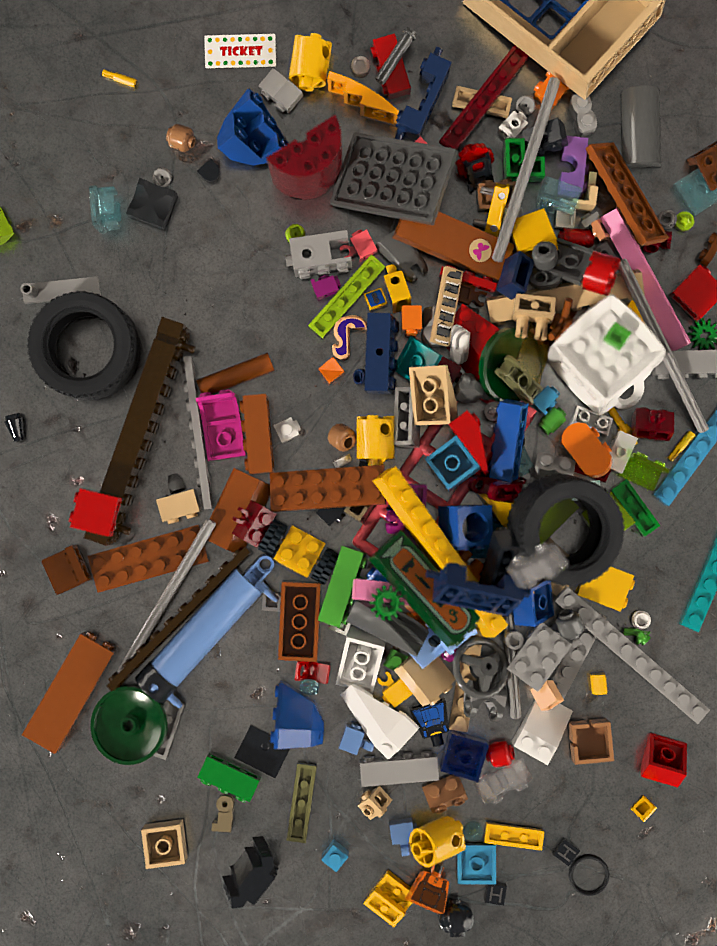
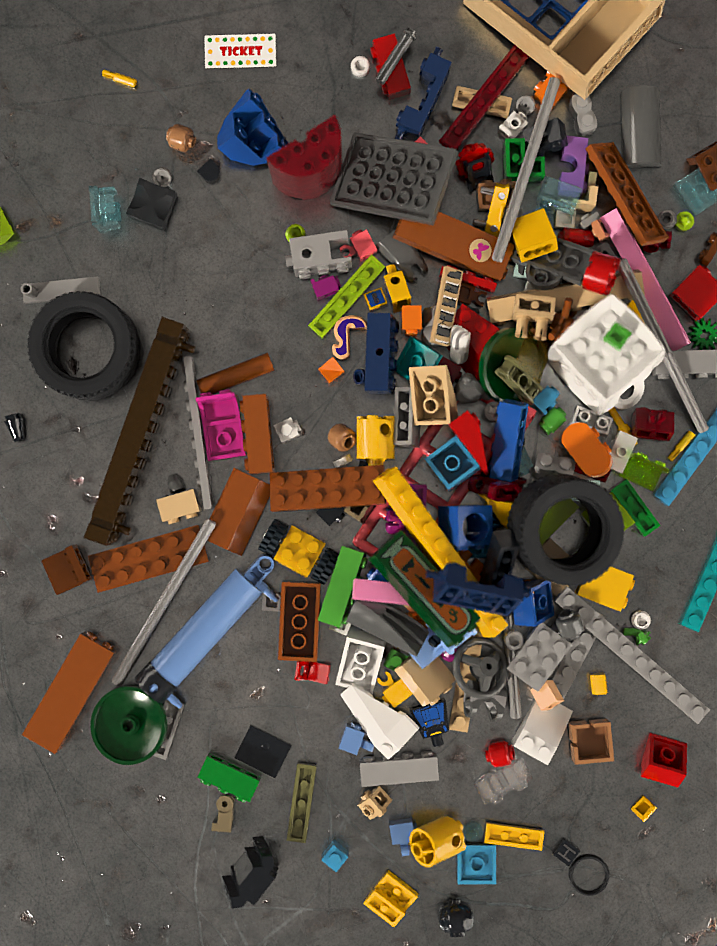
(95, 512): red brick -> none
(164, 844): tan brick -> none
(172, 624): dark brown plate -> none
(253, 523): dark red brick -> none
(280, 91): light grey brick -> none
(296, 718): blue brick -> none
(309, 687): clear light blue tile -> none
(310, 62): yellow cylinder -> none
(359, 95): light orange slope -> none
(394, 604): green gear -> none
(430, 890): torso -> none
(445, 794): medium nougat bracket -> none
(464, 755): clear blue brick -> none
(495, 893): black tile -> none
(515, 275): dark blue brick -> none
(544, 563): clear brick -> none
(545, 255): dark grey head -> none

